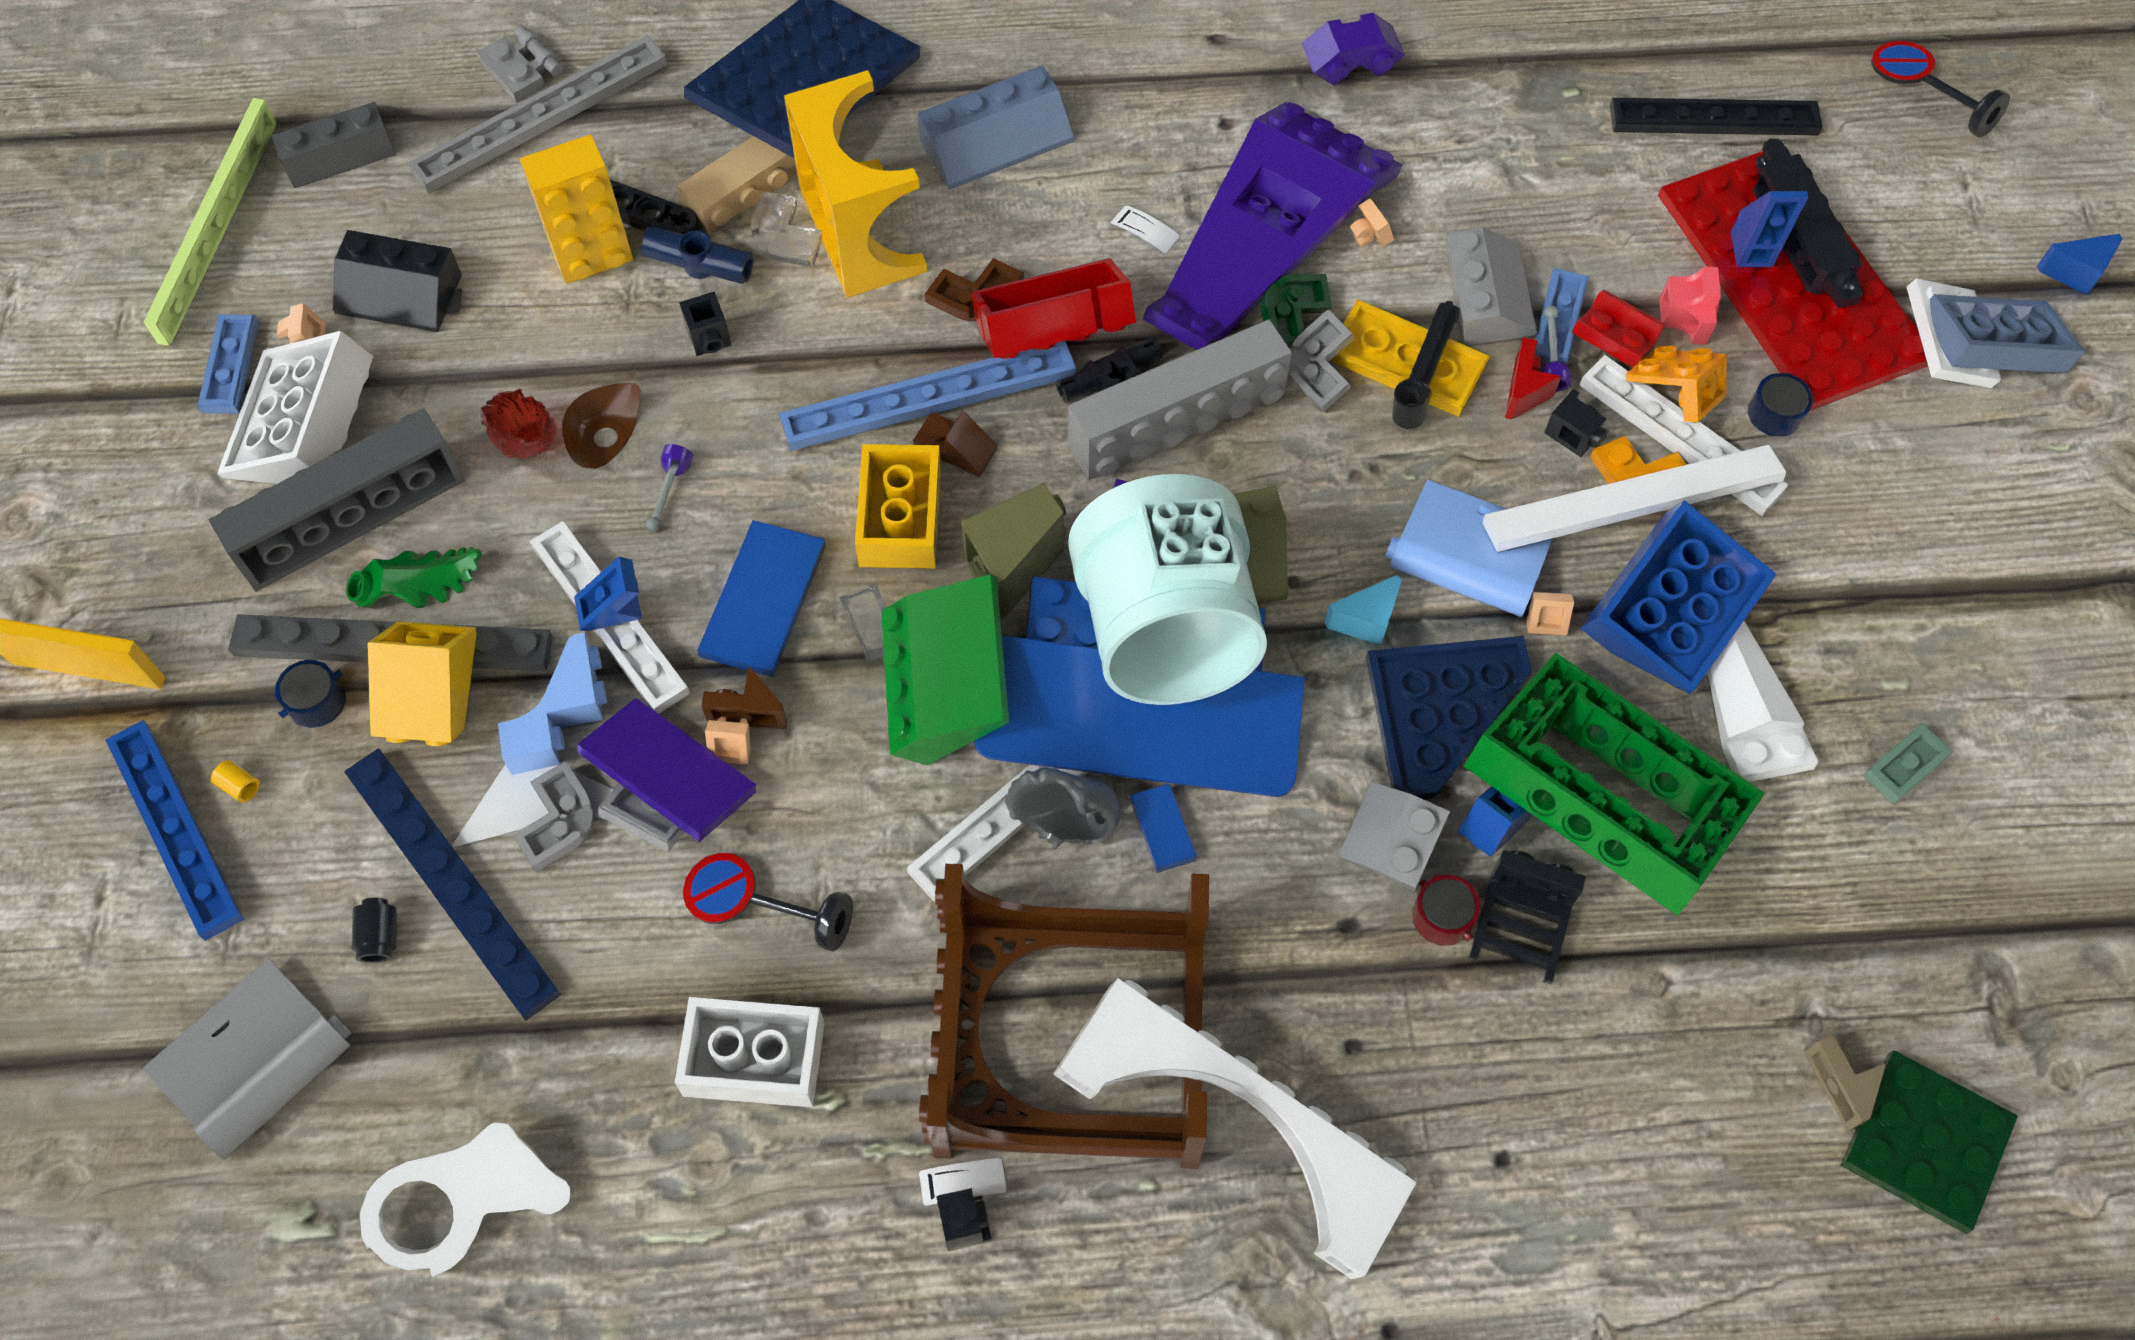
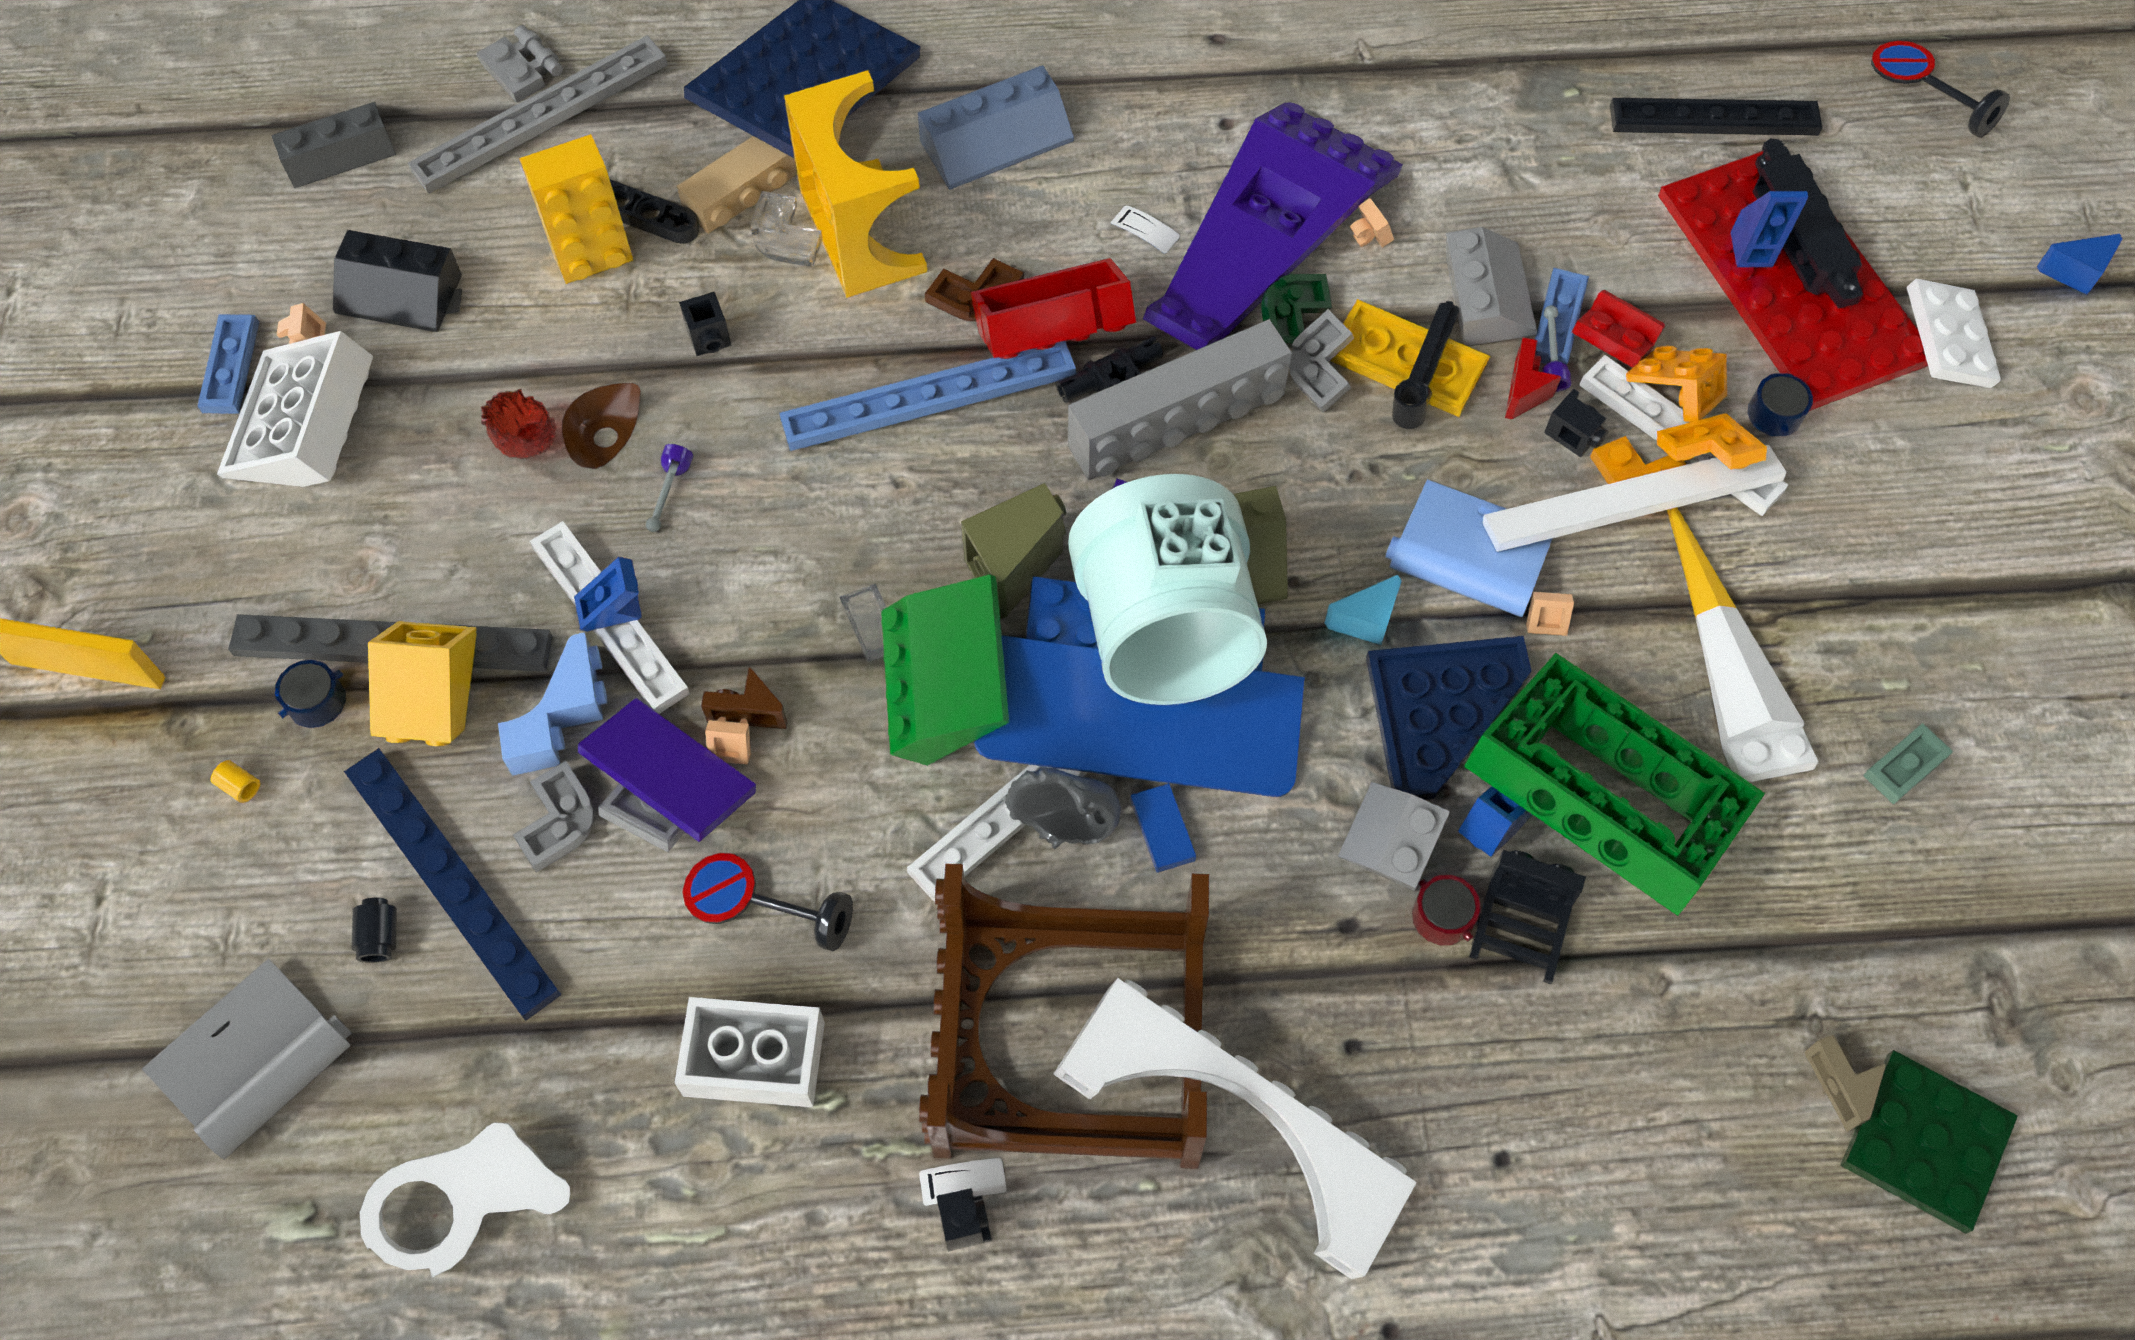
(174, 830): blue plate -> none
(210, 223): yellowish green tile -> none
(337, 500): dark grey brick -> none
(413, 577): green plant -> none
(514, 805): white sticker -> none
(697, 254): dark blue piece -> none
(762, 598): blue tile -> none
(898, 506): yellow brick -> none
(959, 442): reddish brown slope -> none
(1340, 47): dark purple brick -> none
(1679, 599): blue slope -> none
(1692, 304): coral brick -> none
(1717, 435): none -> light orange plate
(2003, 334): sand blue slope -> none

